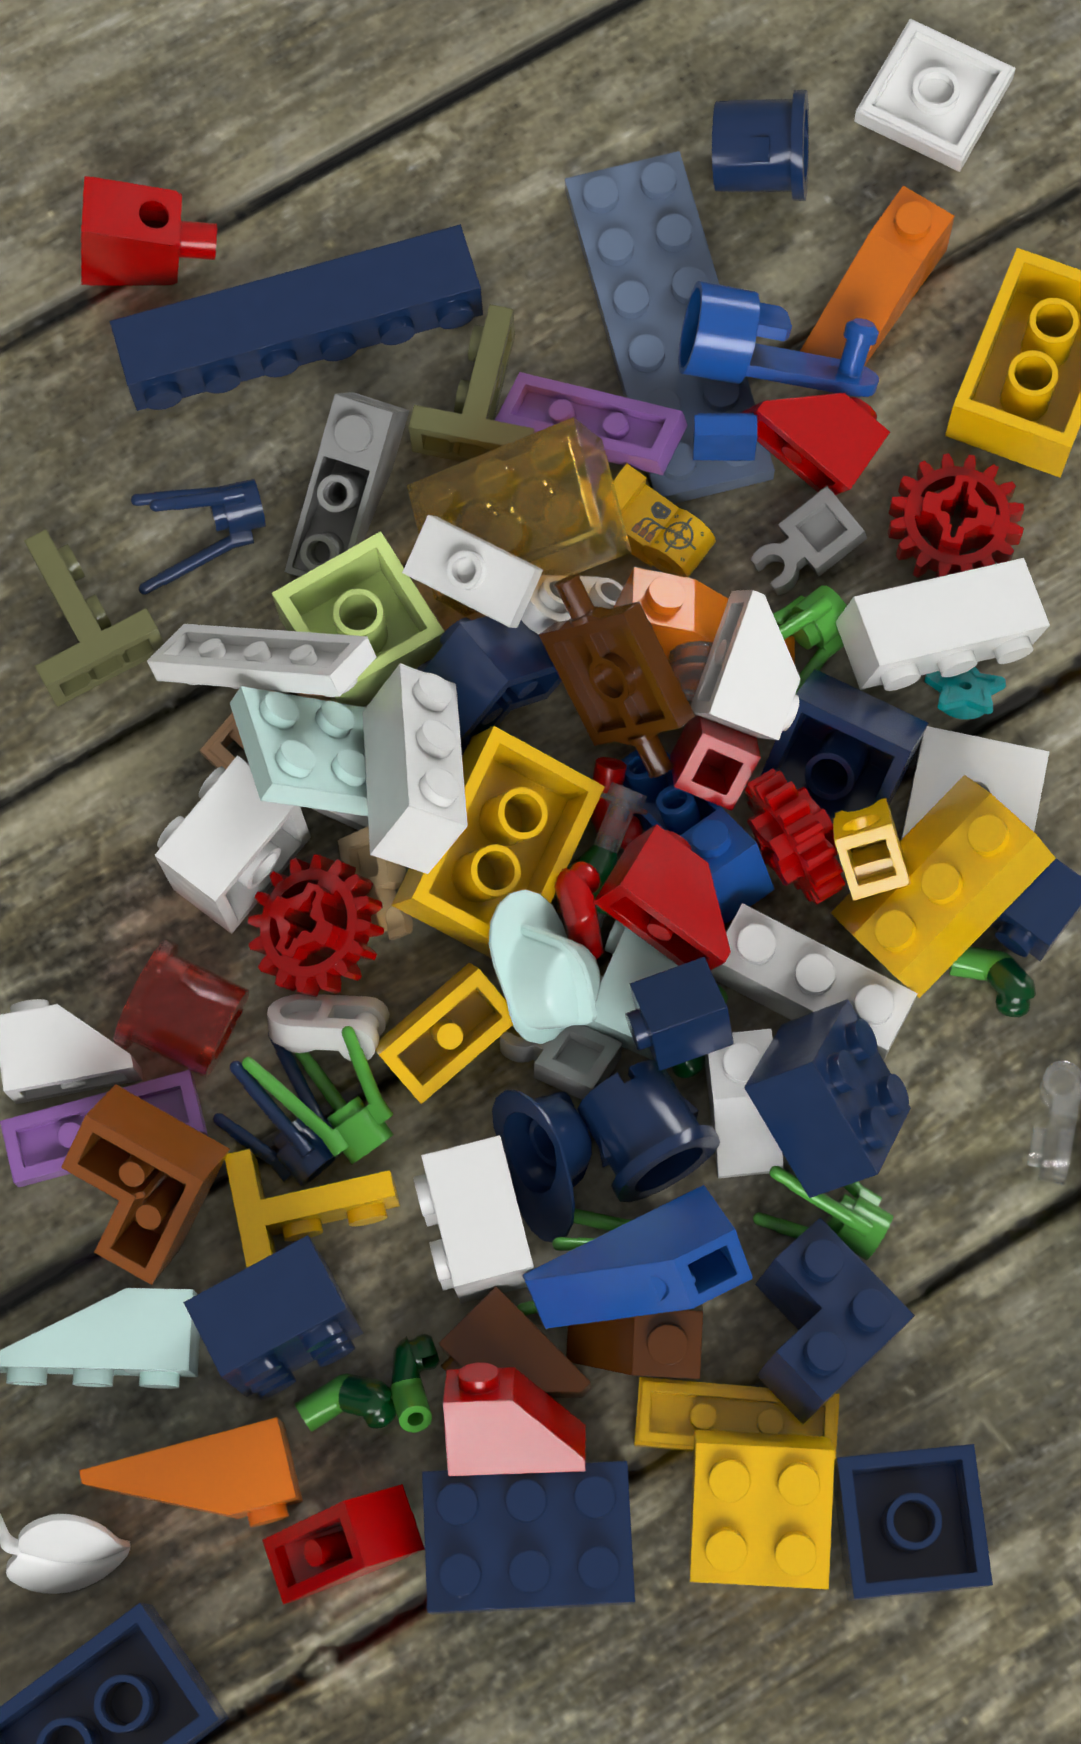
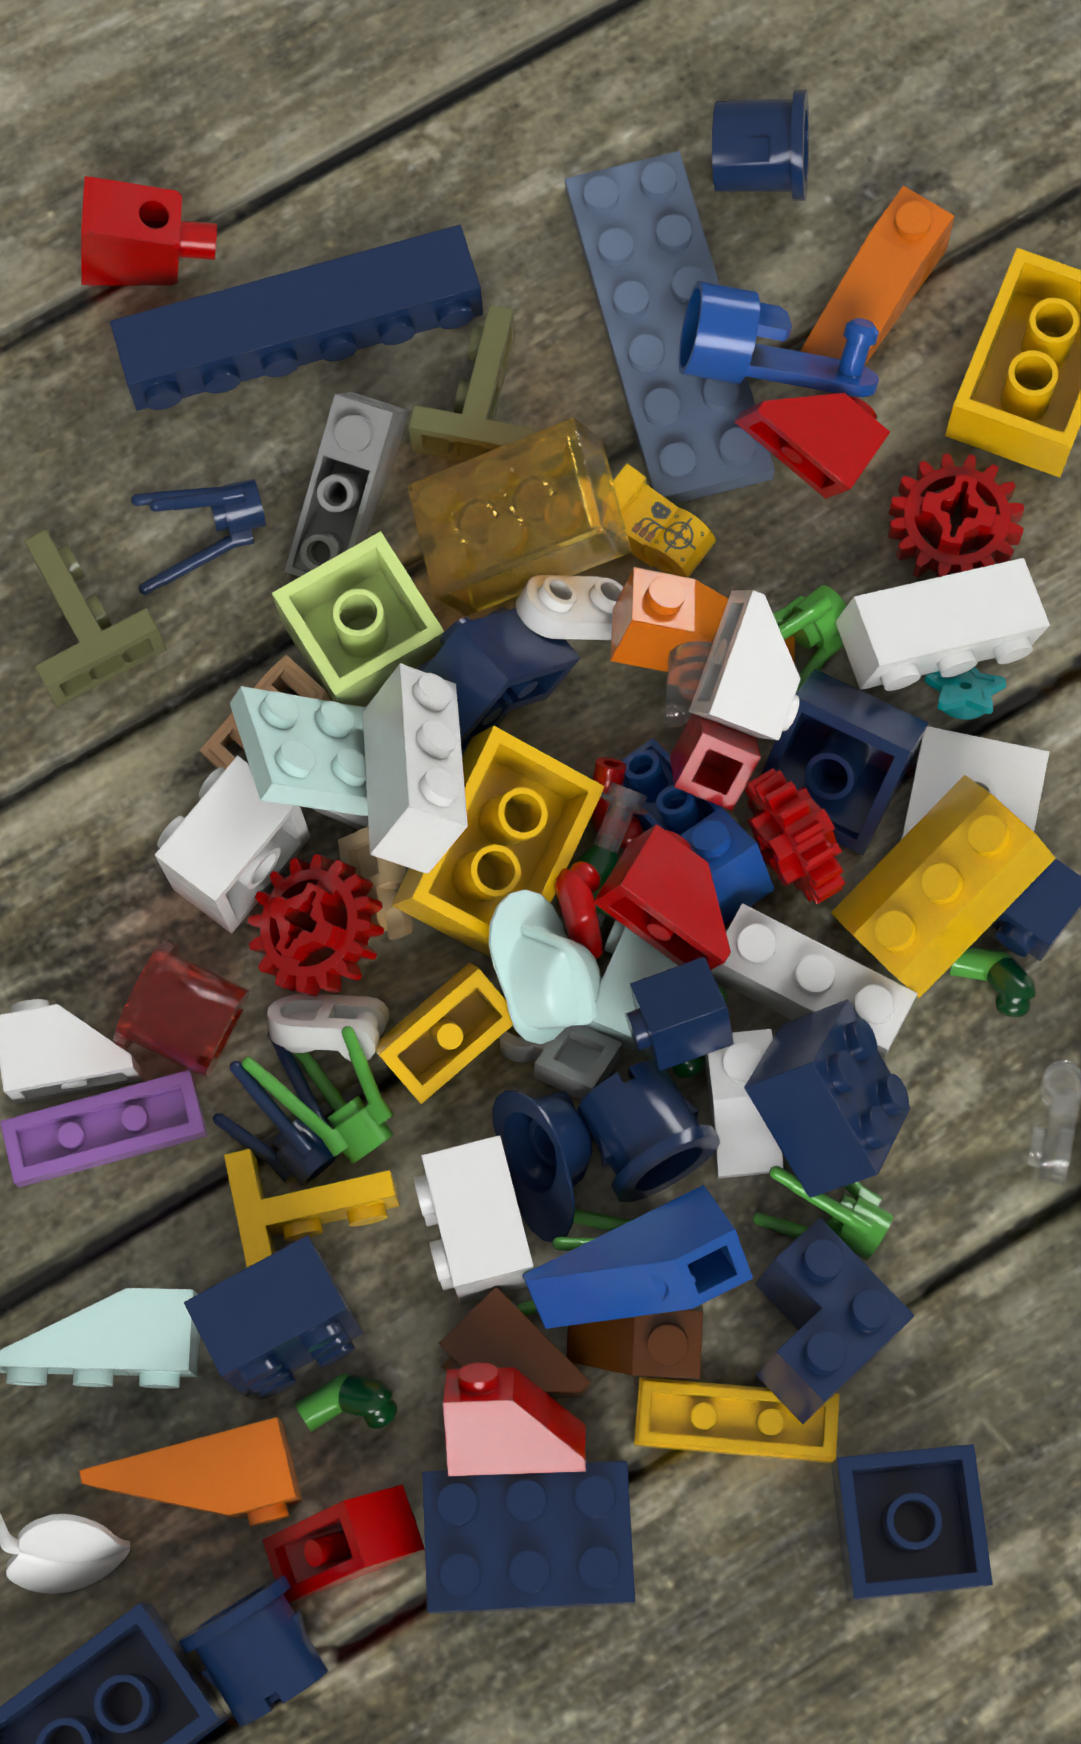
(153, 1169): dark orange brick -> none
(256, 1652): none -> dark blue piece
(263, 659): white plate -> none
(406, 1384): arm -> none
(472, 571): white plate -> none
(616, 674): reddish brown plate -> none
(629, 428): medium lavender plate -> none
(725, 436): blue tile -> none
(761, 1509): yellow brick -> none
(816, 535): light grey plate -> none
(870, 850): yellow leg -> none
(934, 95): white plate -> none

